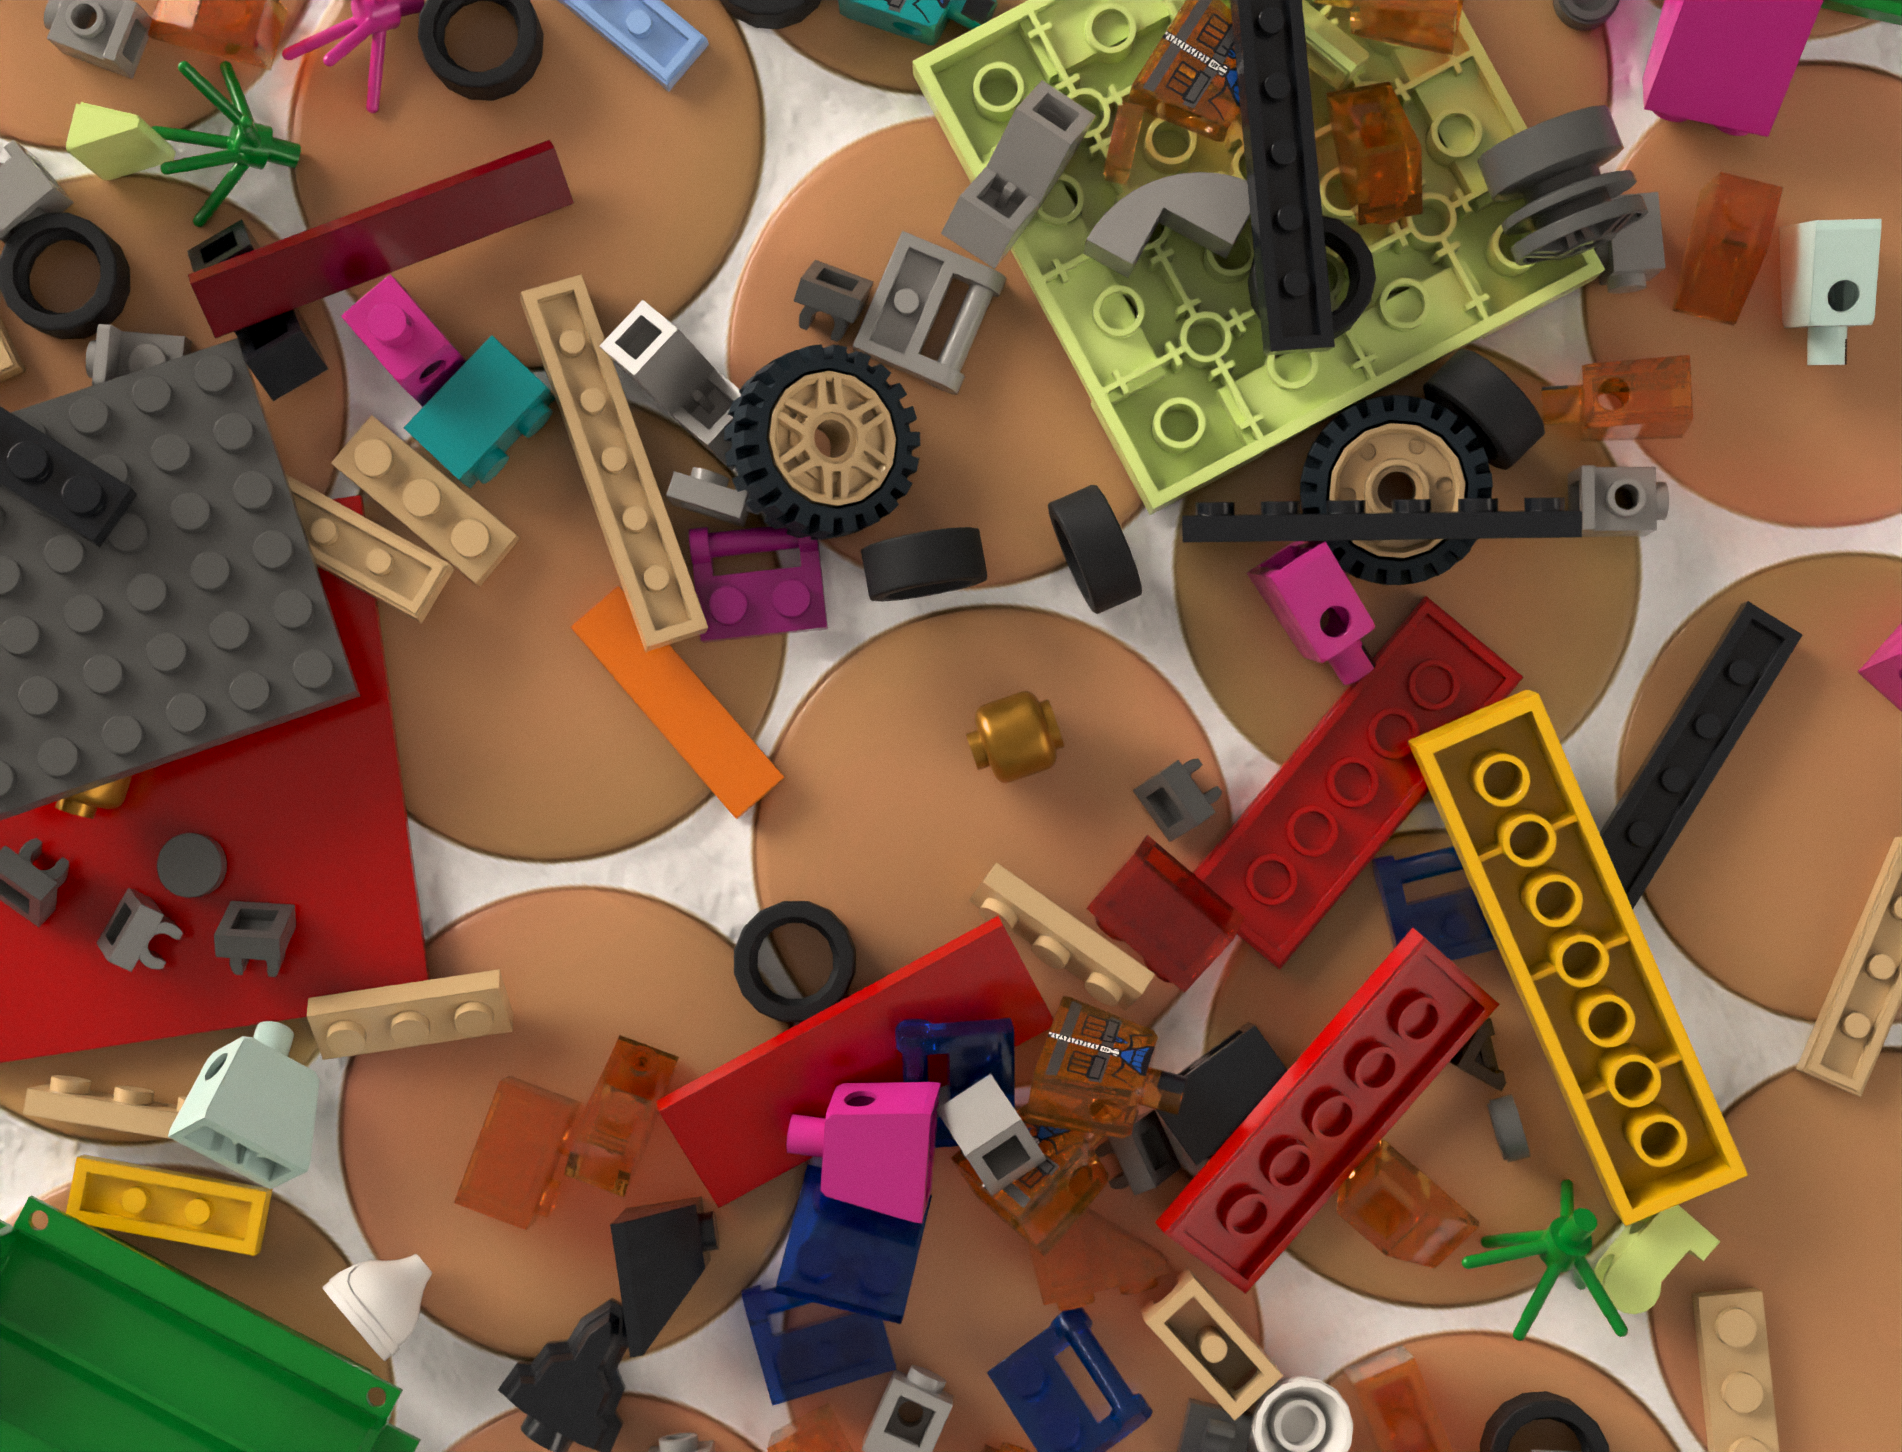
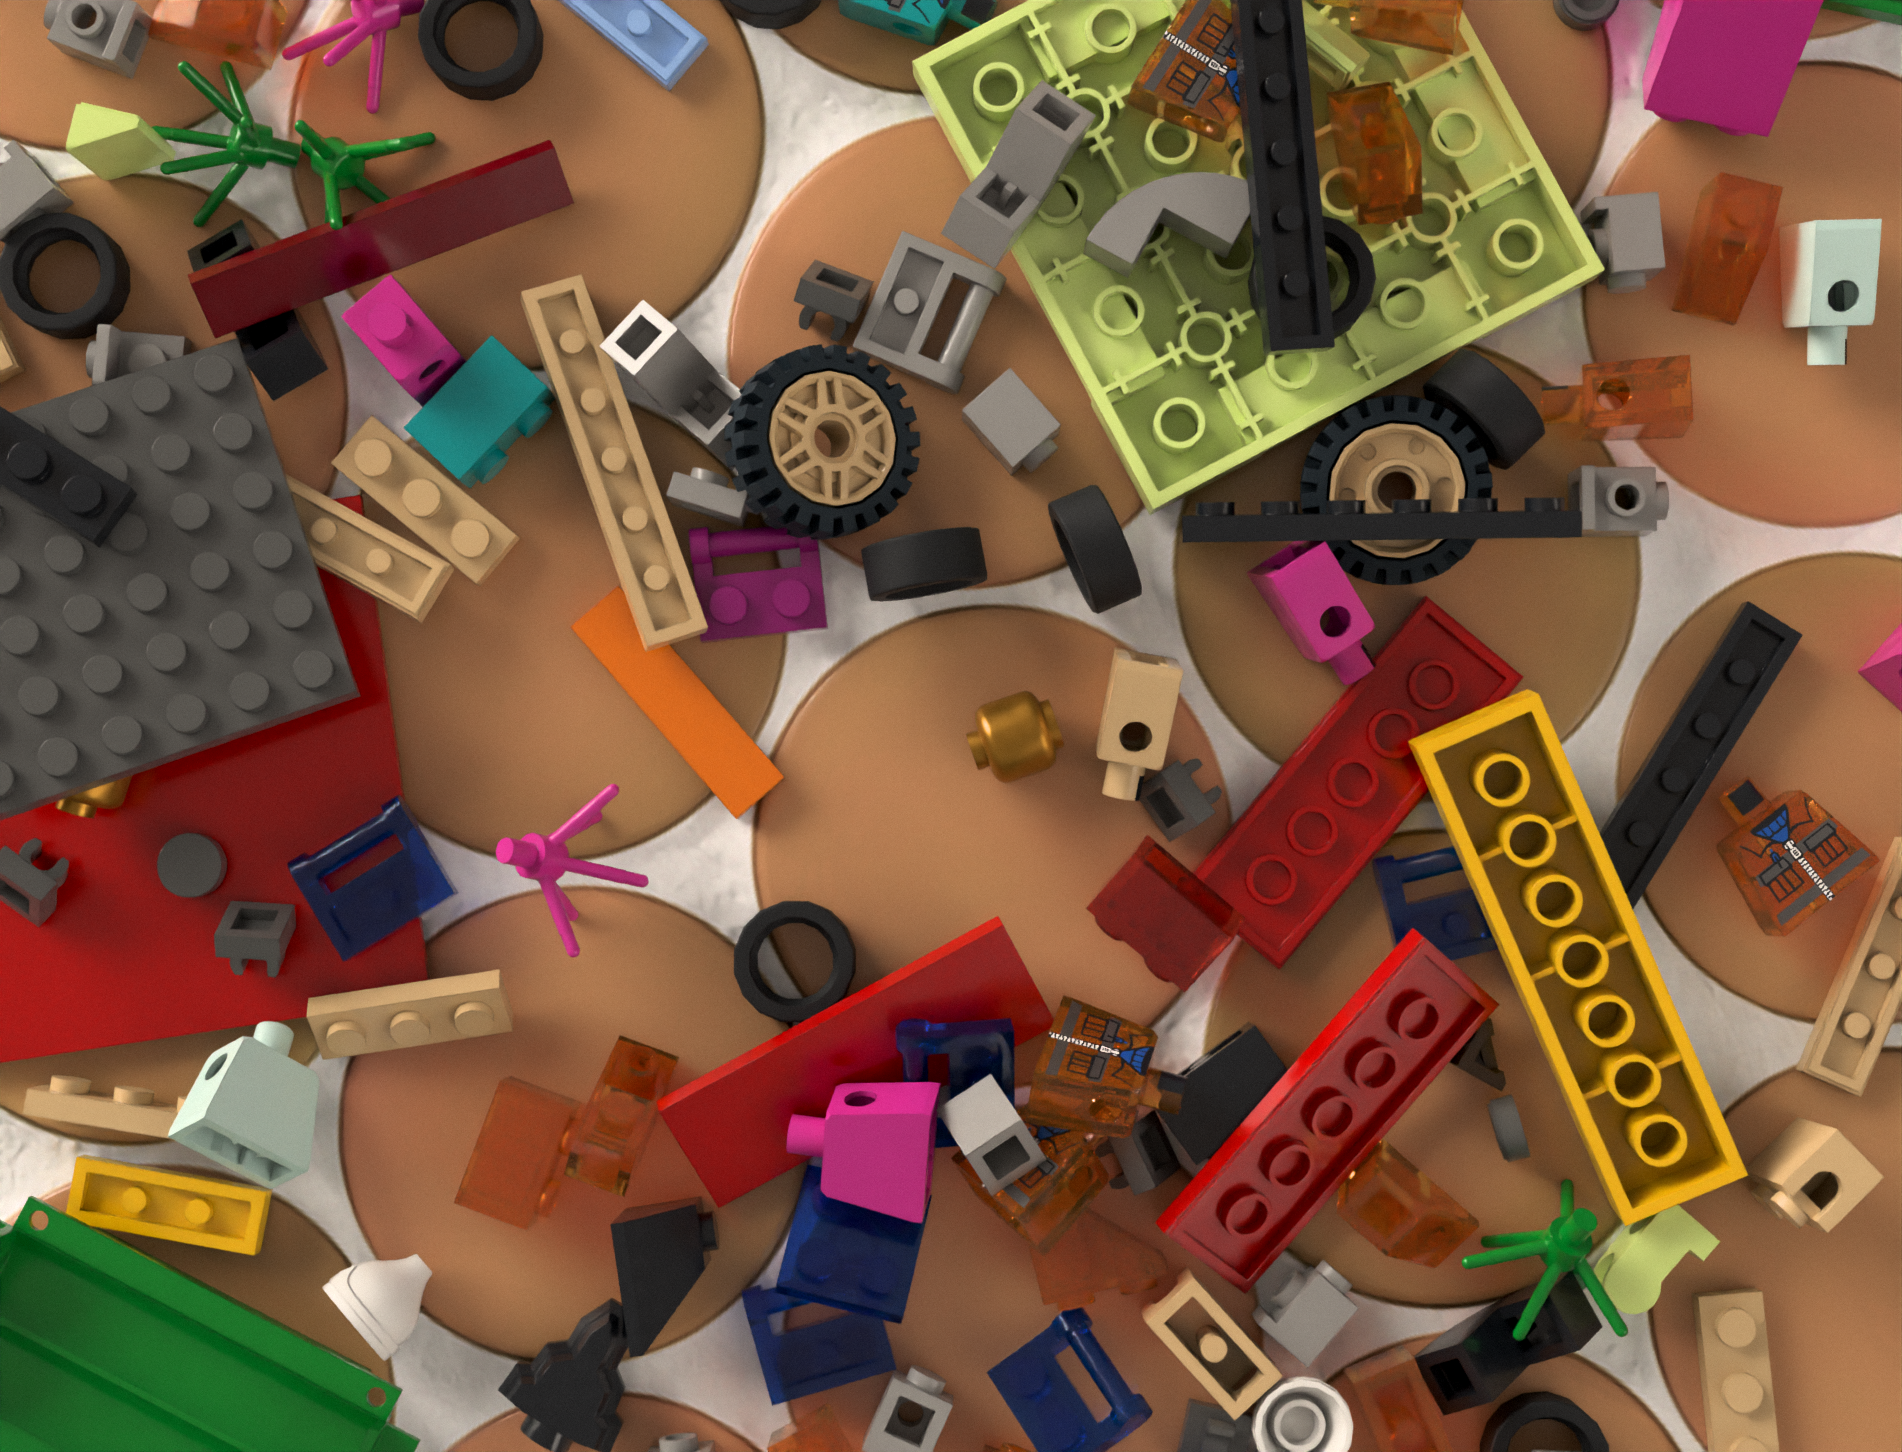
(131, 929): dark grey tile -> none
(344, 164): none -> green plant
(384, 895): none -> clear blue plate
(548, 858): none -> dark pink plant
(1012, 424): none -> light grey brick
(1061, 939): tan plate -> none
(1123, 142): clear orange tile -> none
(1138, 690): none -> tan torso
(1308, 1311): none -> light grey brick
(1482, 1358): none -> black brick
(1561, 182): dark grey wheel -> none
(1787, 855): none -> clear orange torso
(1811, 1175): none -> tan brick

